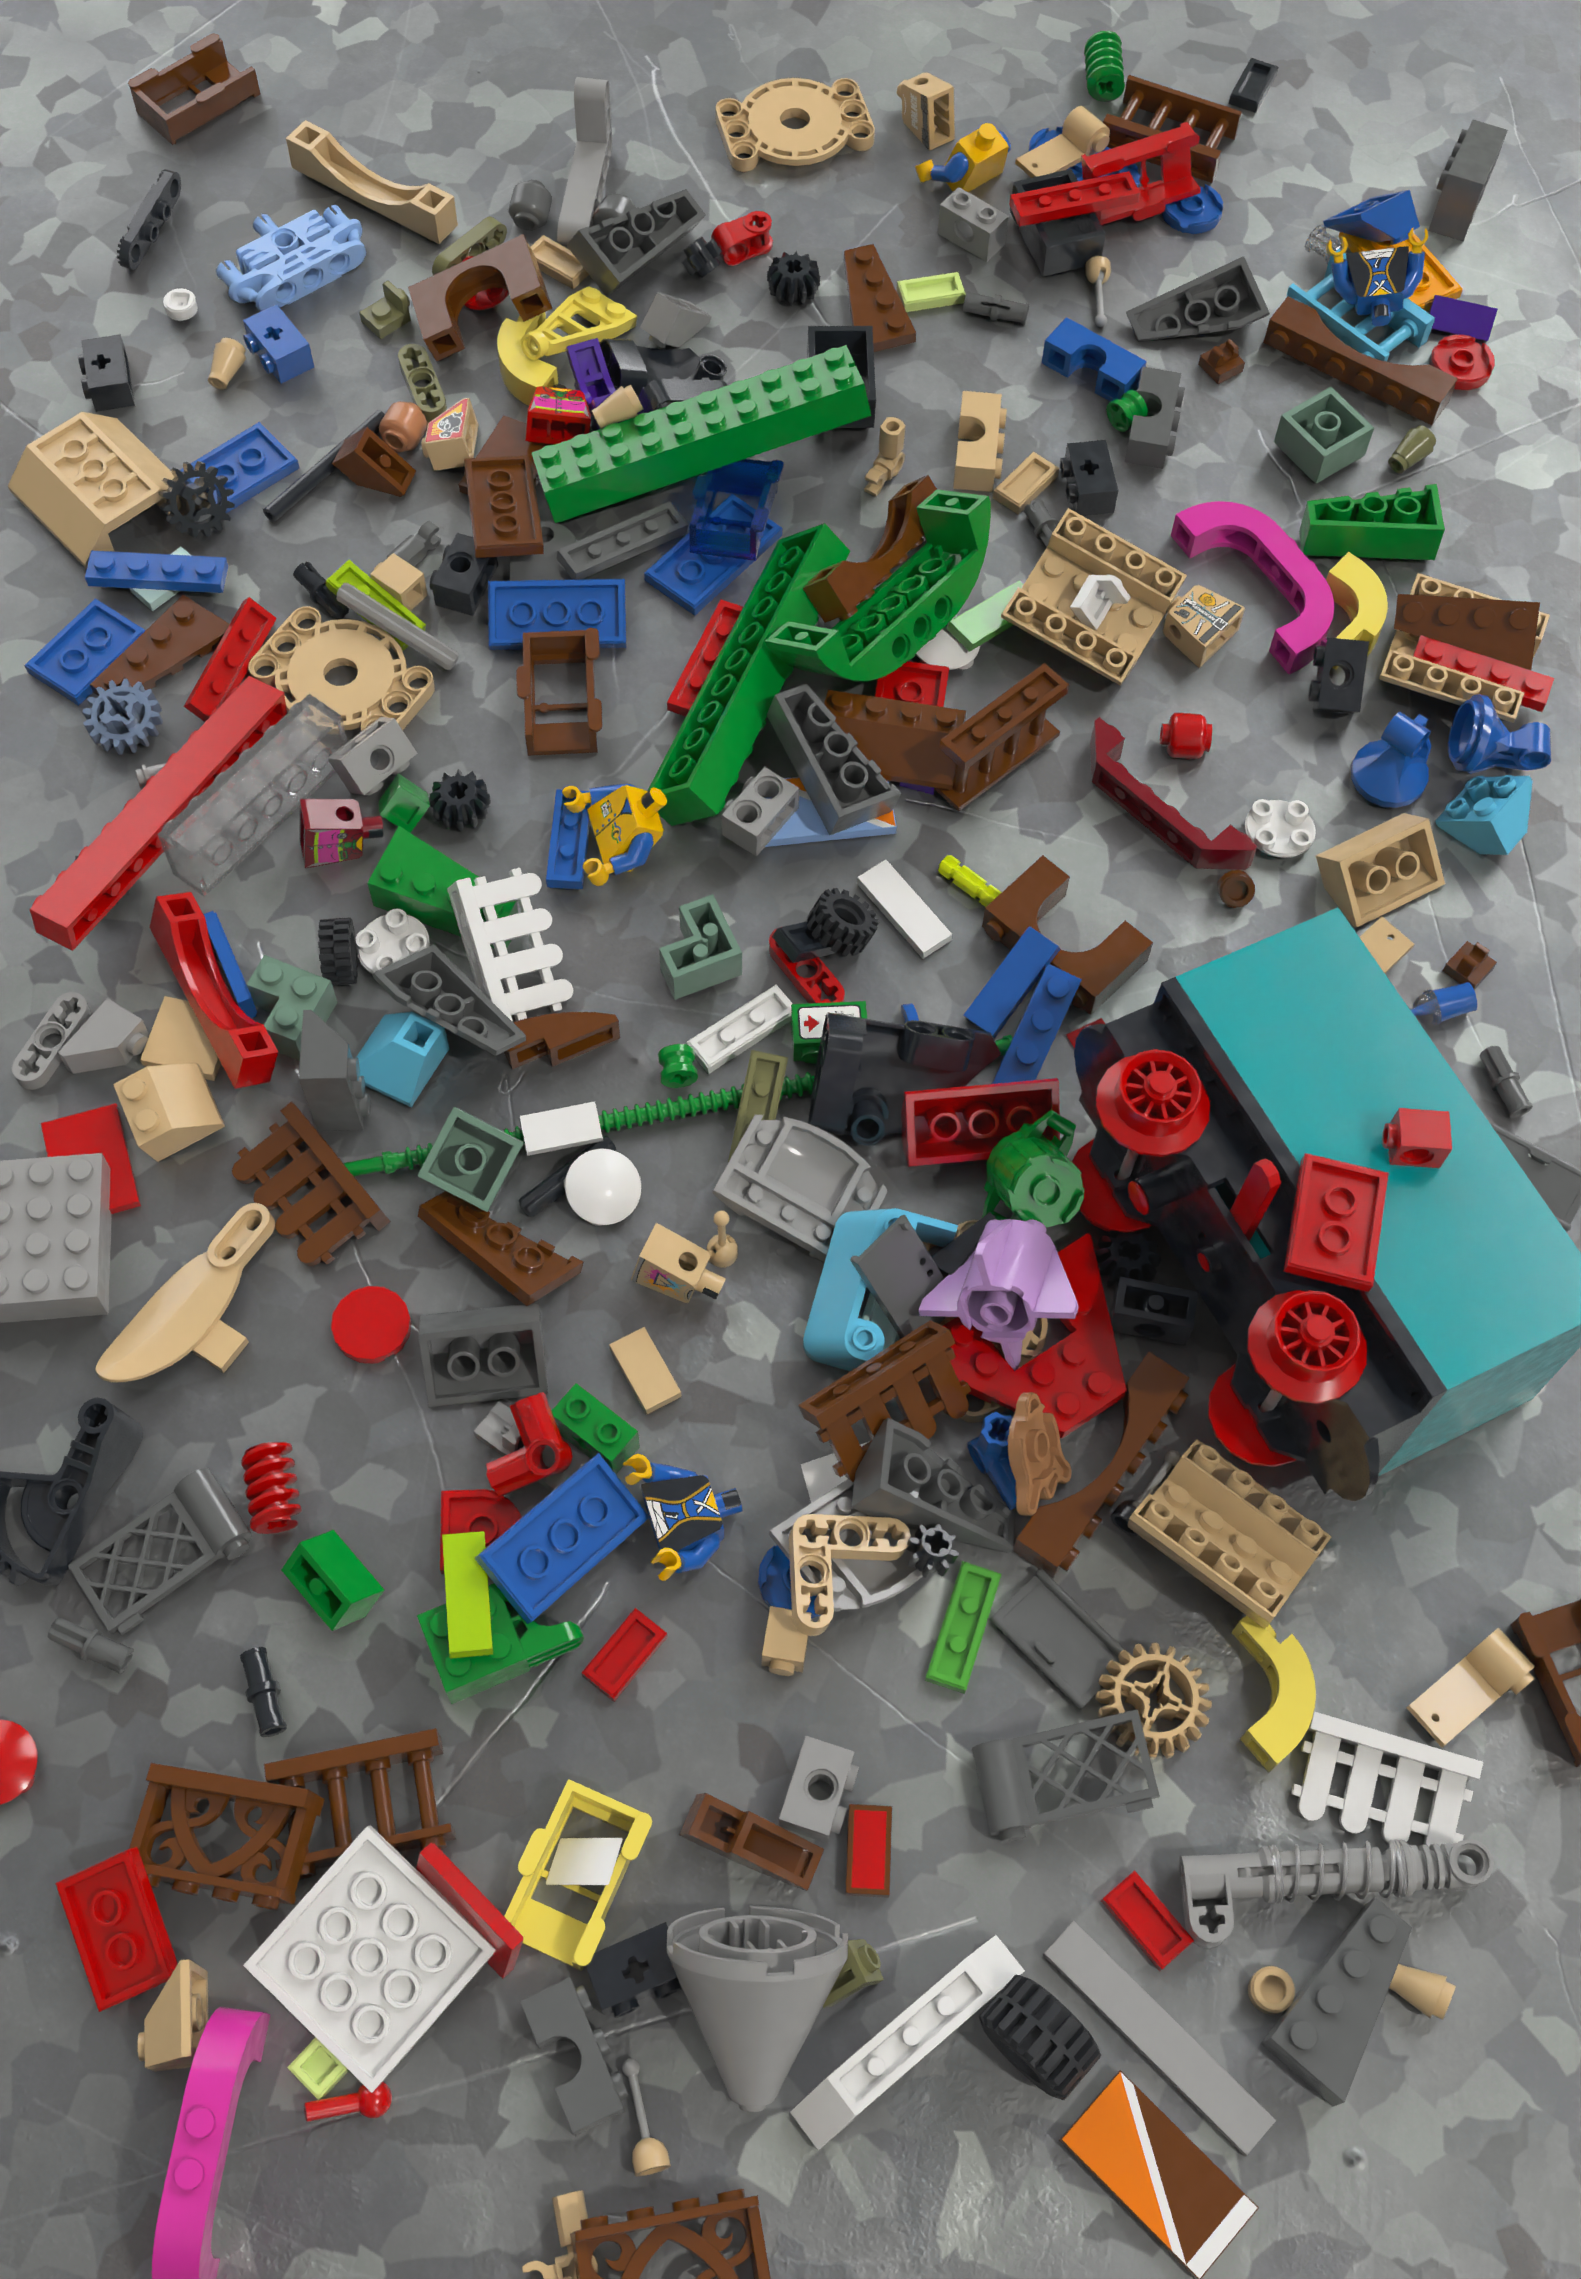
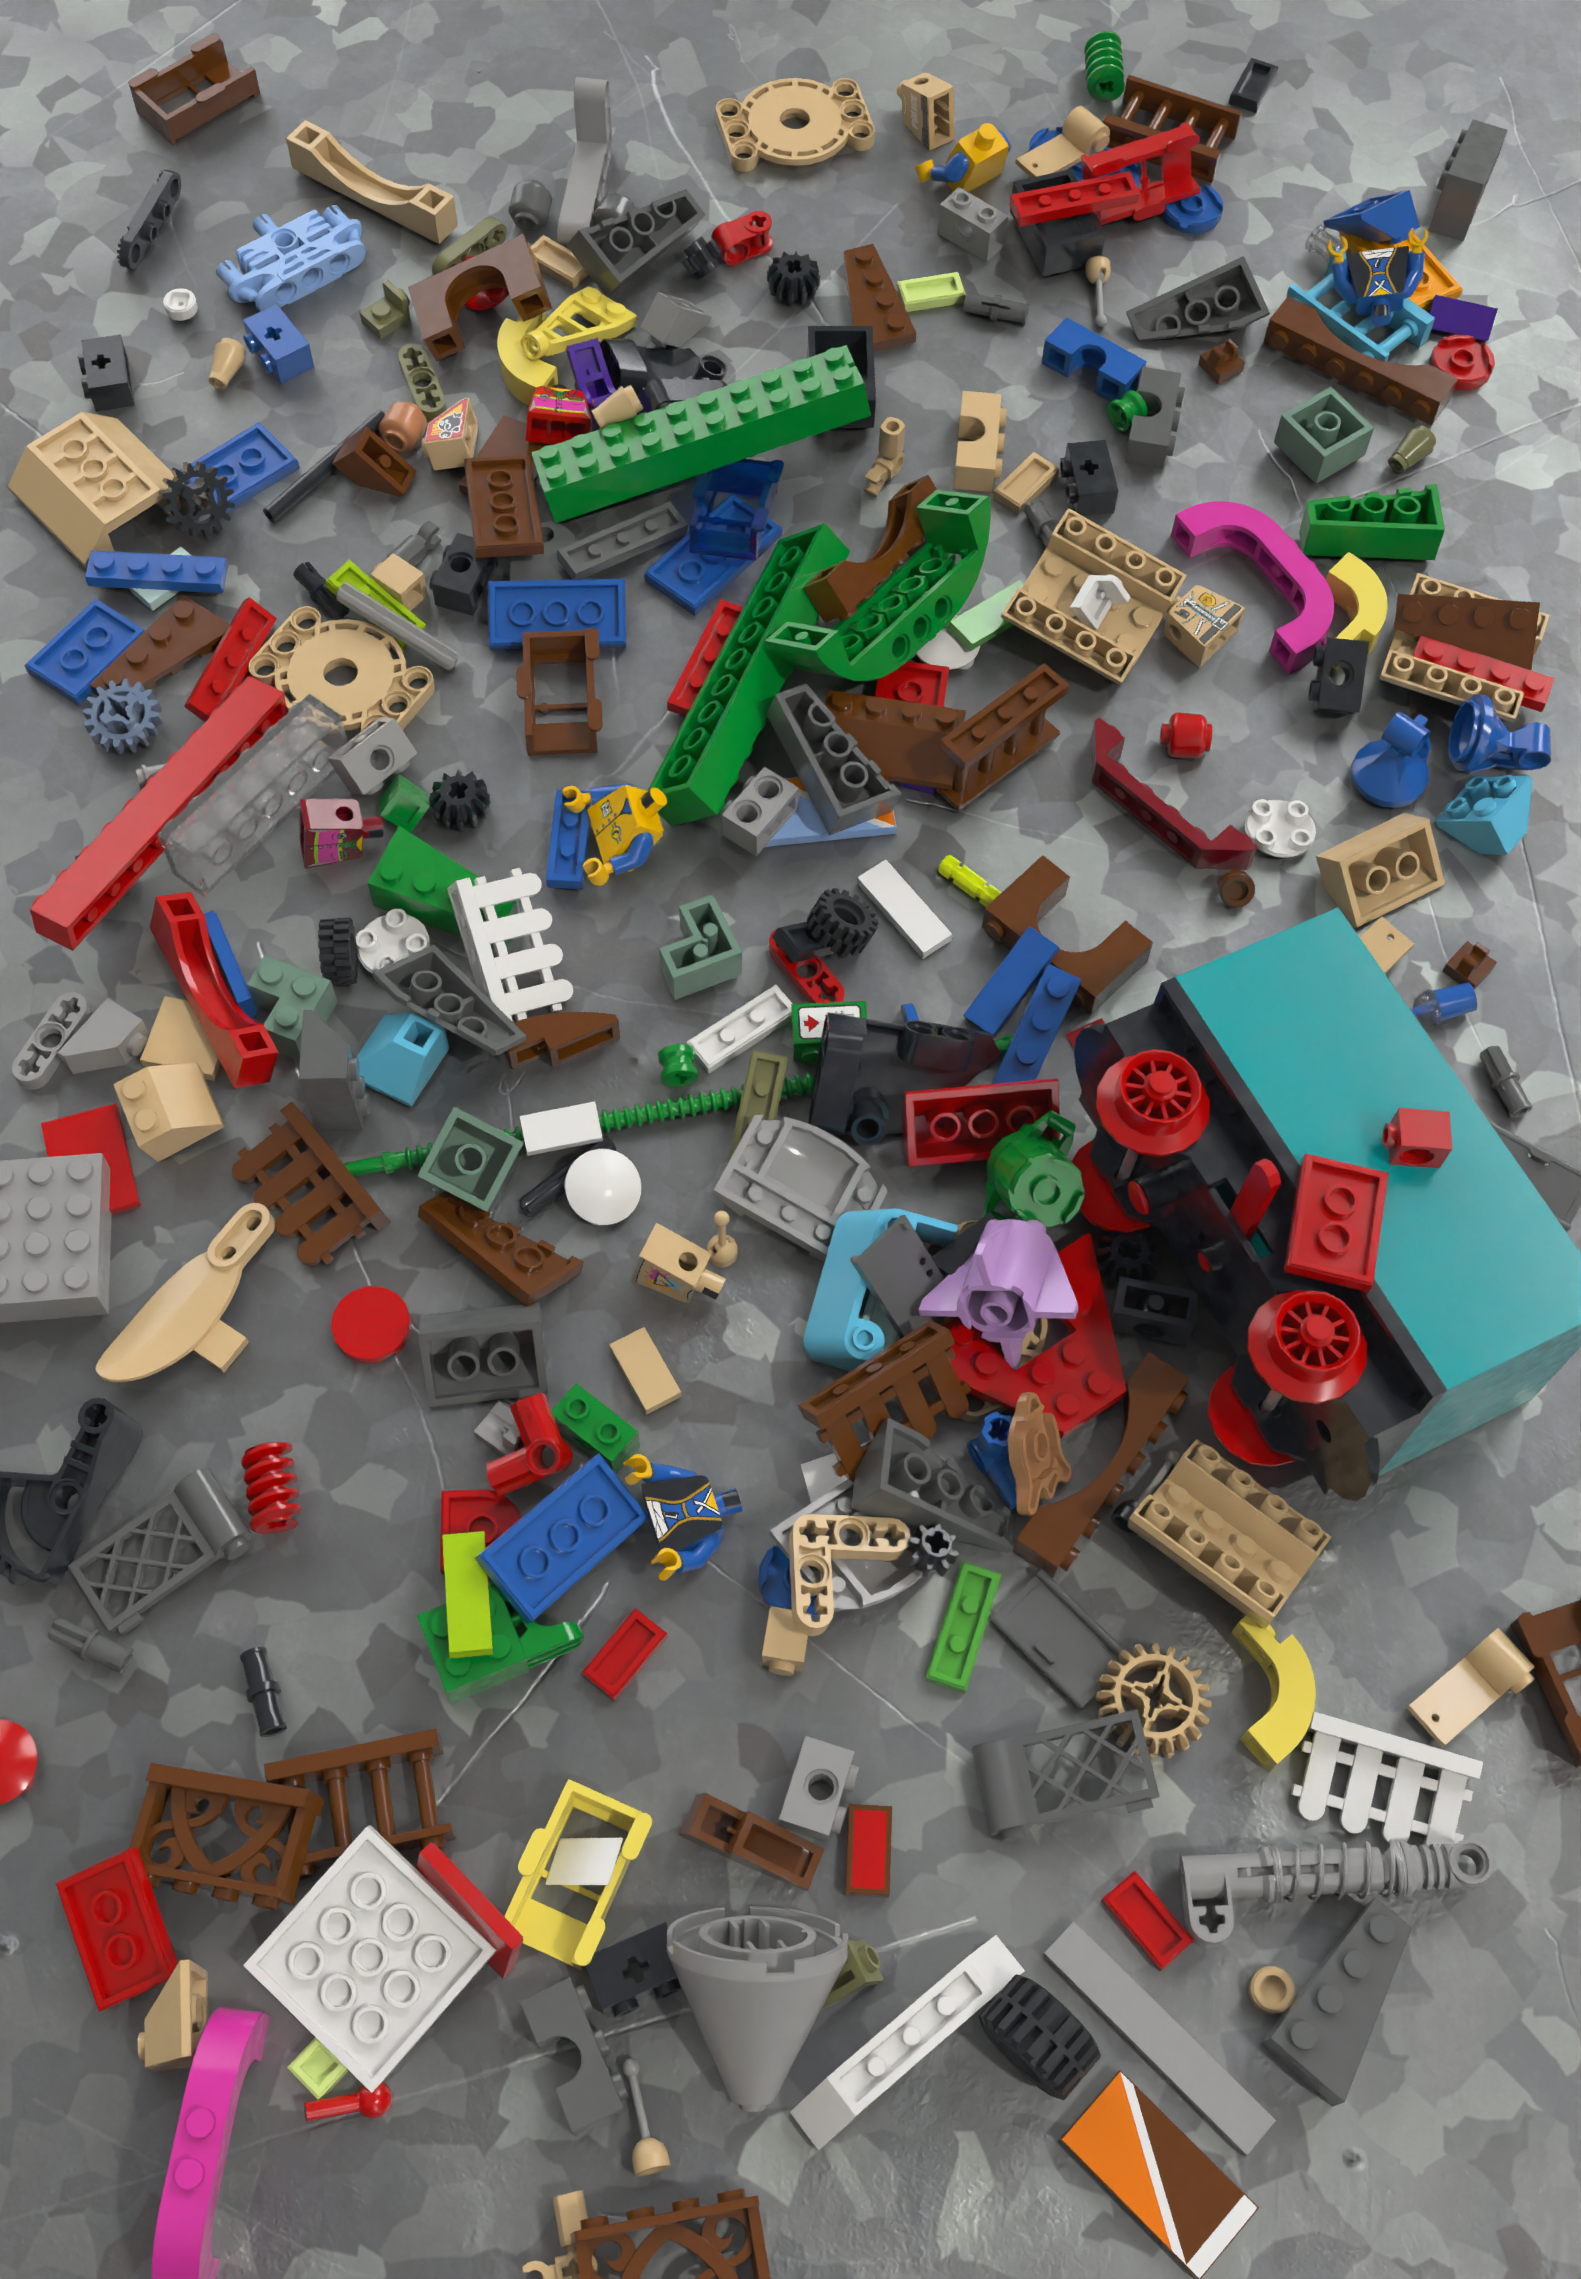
(332, 1580): green brick -> none
(1423, 1990): tan cone -> none

